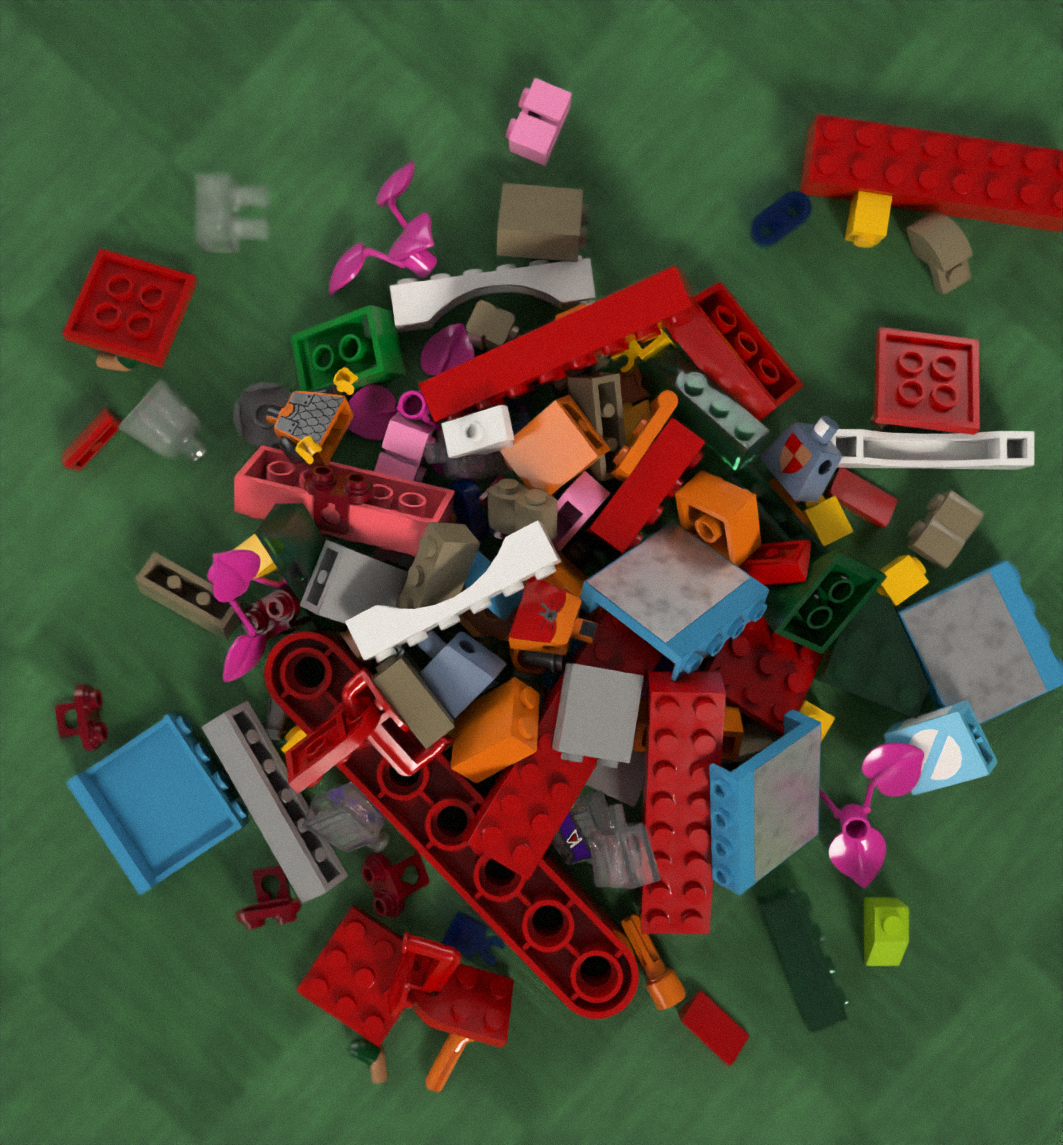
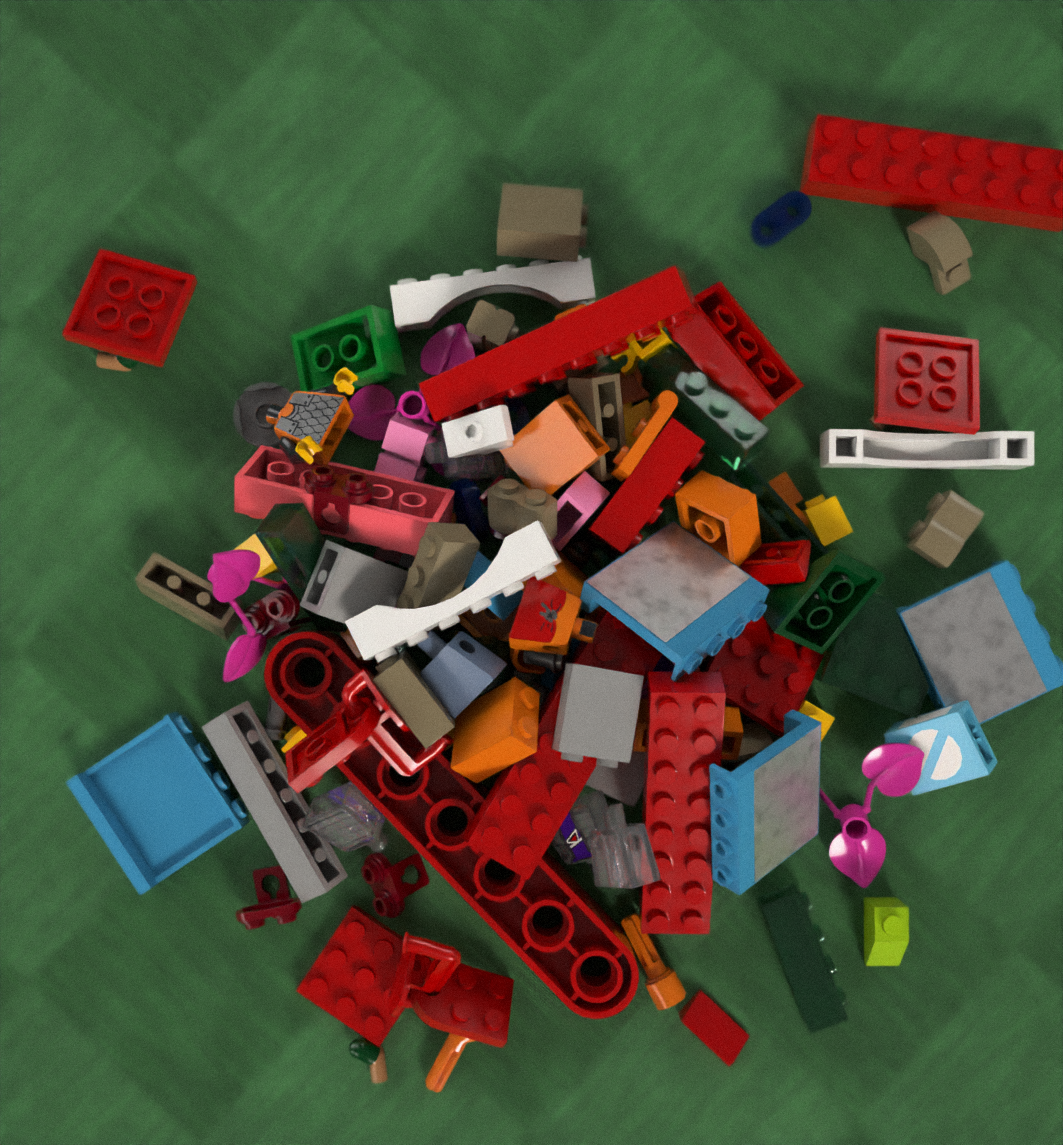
(87, 706): dark red bracket -> none
(91, 440): red slope -> none
(165, 423): clear torso -> none
(218, 213): clear brick -> none
(406, 251): dark pink plant -> none
(468, 936): clear blue plate -> none
(539, 122): bright pink piece -> none
(804, 458): sand blue torso -> none
(862, 498): red slope -> none
(868, 218): yellow brick -> none
(903, 579): yellow brick -> none

